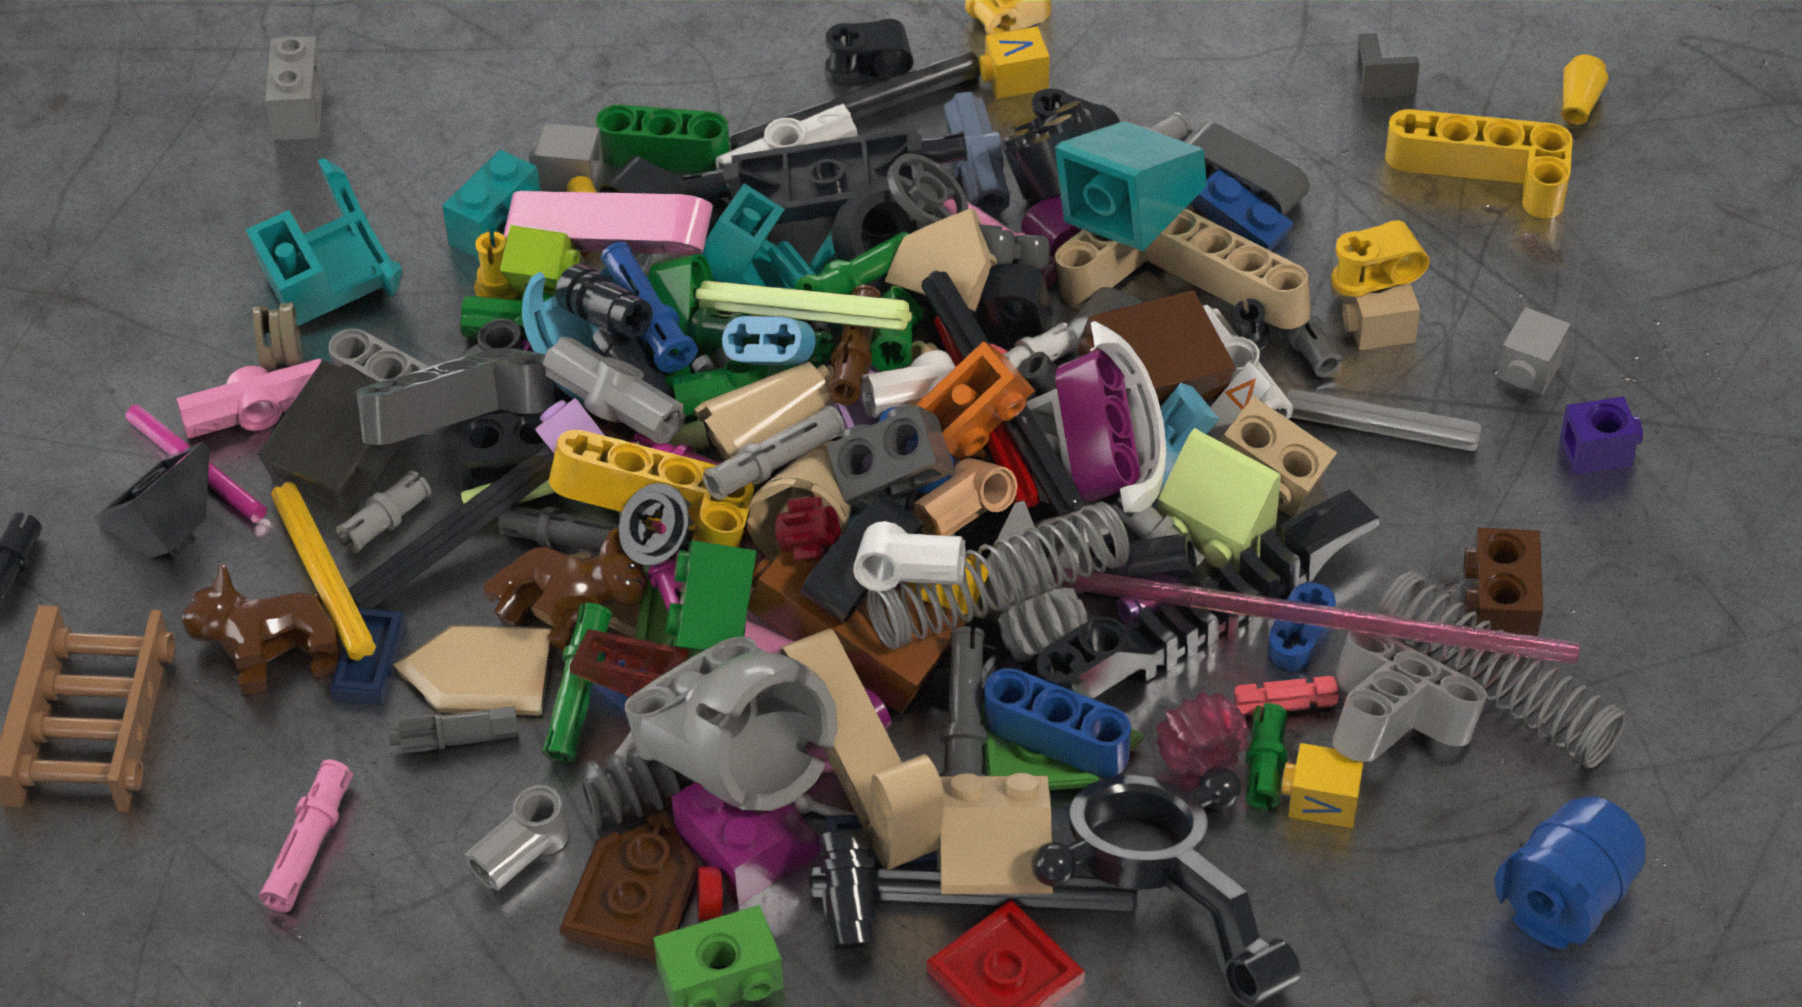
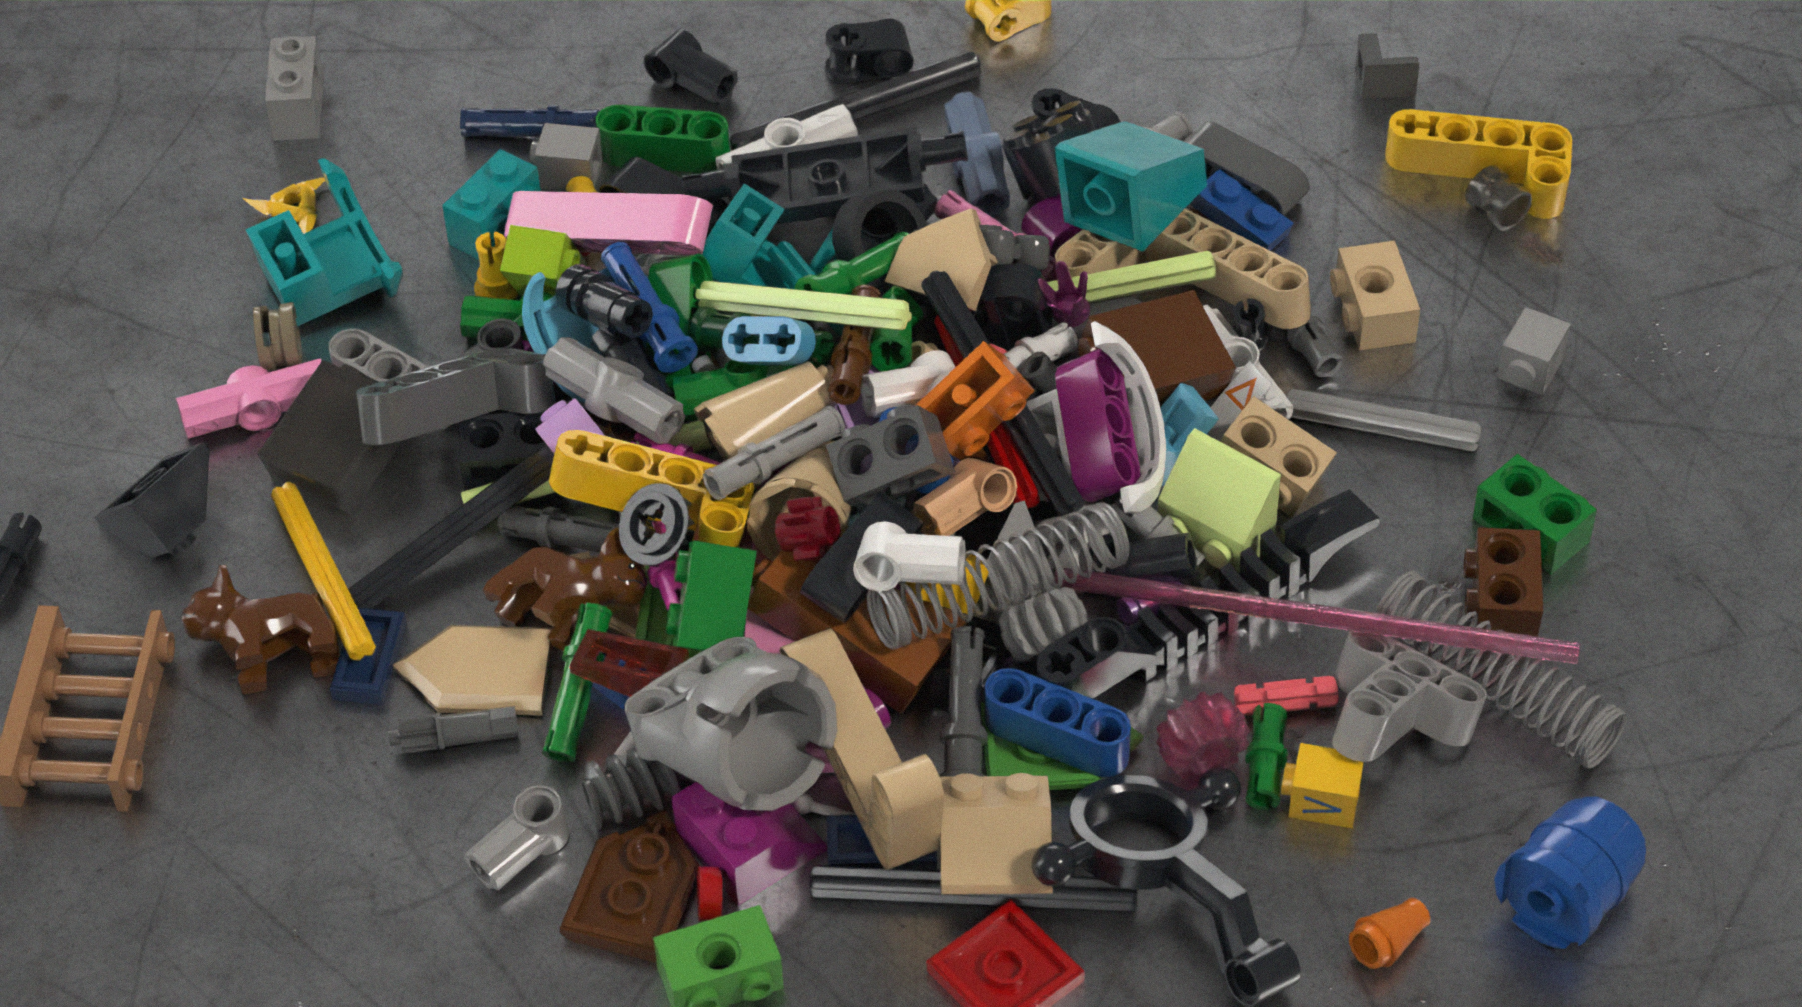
(217, 479): dark pink bar -> none
(281, 201): none -> yellow piece
(314, 818): bright pink pin -> none
(383, 511): light grey pin -> none
(521, 122): none -> dark blue pin
(683, 62): none -> black piece
(849, 894): black axle -> none
(925, 189): dark grey wheel -> none
(1015, 62): yellow brick -> none
(1068, 302): none -> flat silver piece
(1147, 276): none -> yellowish green axle
(1311, 636): blue beam -> none
(1379, 254): yellow piece -> none
(1386, 934): none -> orange cone
(1496, 196): none -> clear smoke wheel
(1530, 499): none -> green brick
(1582, 86): yellow cone -> none
(1600, 435): dark purple brick -> none

